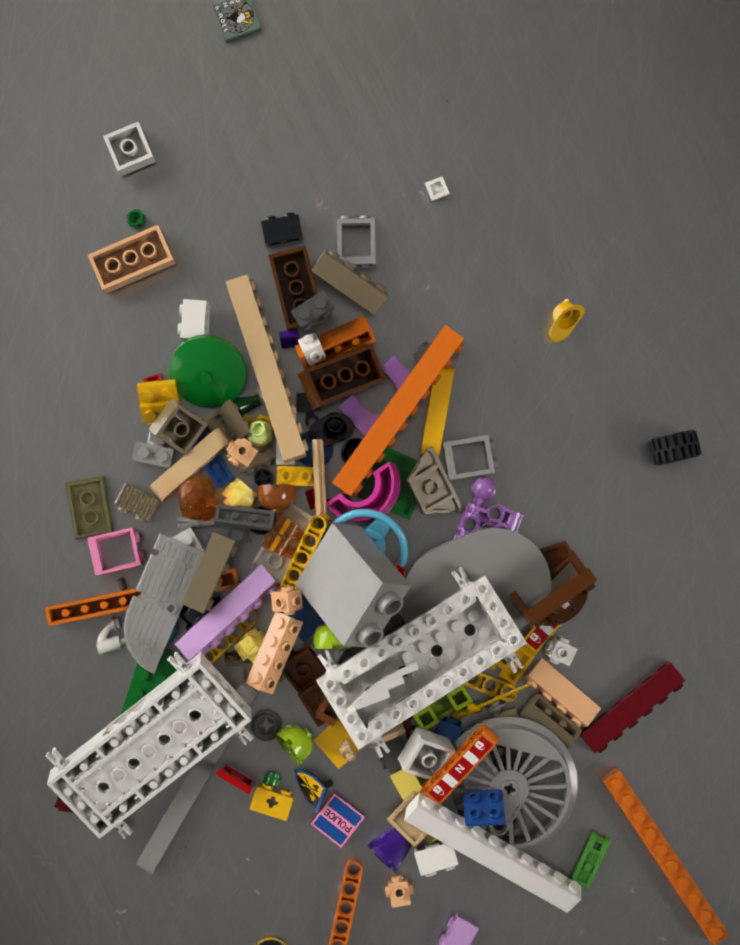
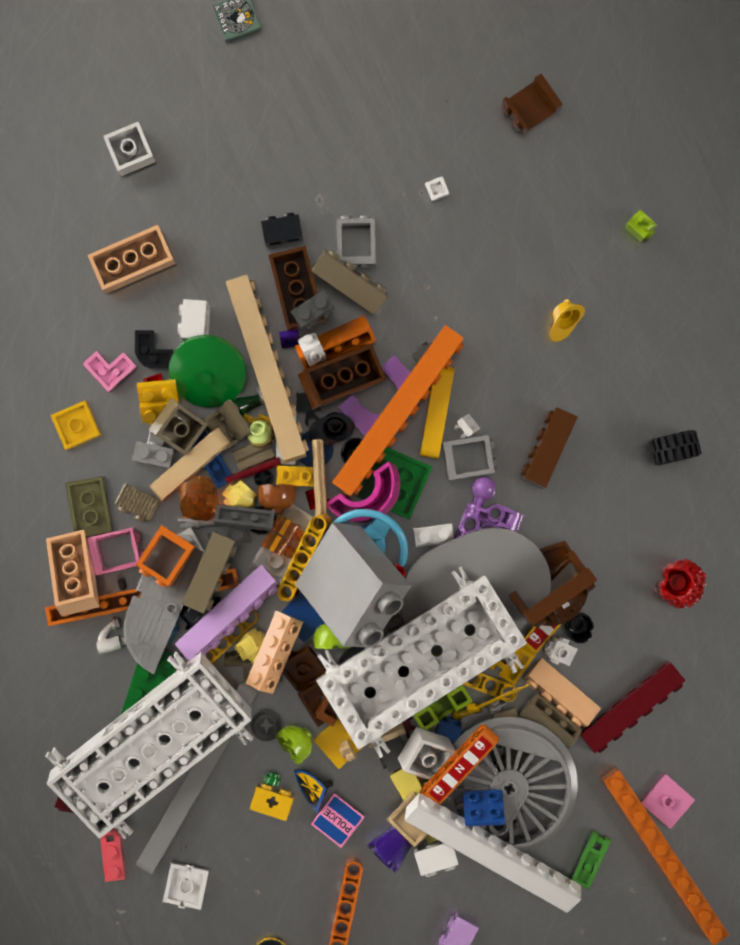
(72, 573): none -> light nougat brick
(75, 425): none -> yellow tile
(109, 375): none -> bright pink plate
(112, 857): none -> coral plate
(135, 213): green plate -> none
(146, 351): none -> black plate
(161, 580): none -> orange window
(186, 885): none -> white plate
(235, 778): red tile -> none
(247, 452): light nougat brick -> none
(253, 470): none -> dark red bar
(287, 600): light nougat brick -> none
(379, 690): white slope -> none
(402, 897): light nougat brick -> none
(432, 486): dark tan wing -> none
(433, 535): none -> white brick
(468, 425): none -> white tile
(532, 104): none -> reddish brown panel
(549, 447): none -> reddish brown brick
(579, 628): none -> black hair
(641, 226): none -> lime brick
(667, 801): none -> bright pink plate
(682, 584): none -> red hair

